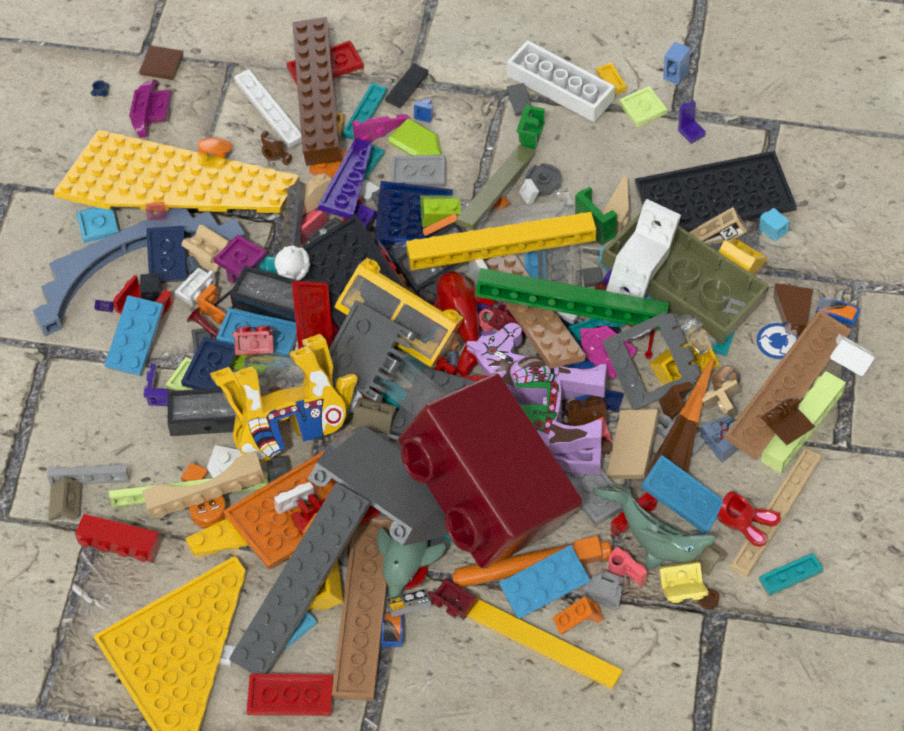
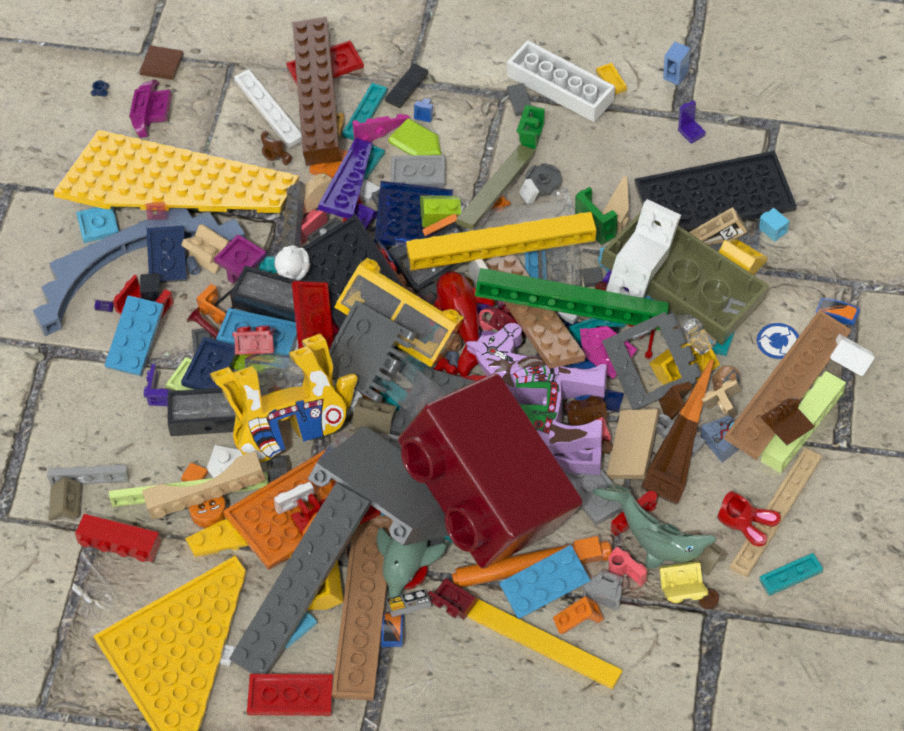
(195, 285): white bracket -> none
(215, 146): orange dish -> none
(643, 106): yellowish green tile -> none
(682, 494): dark azure plate -> none
(793, 307): reddish brown slope -> none

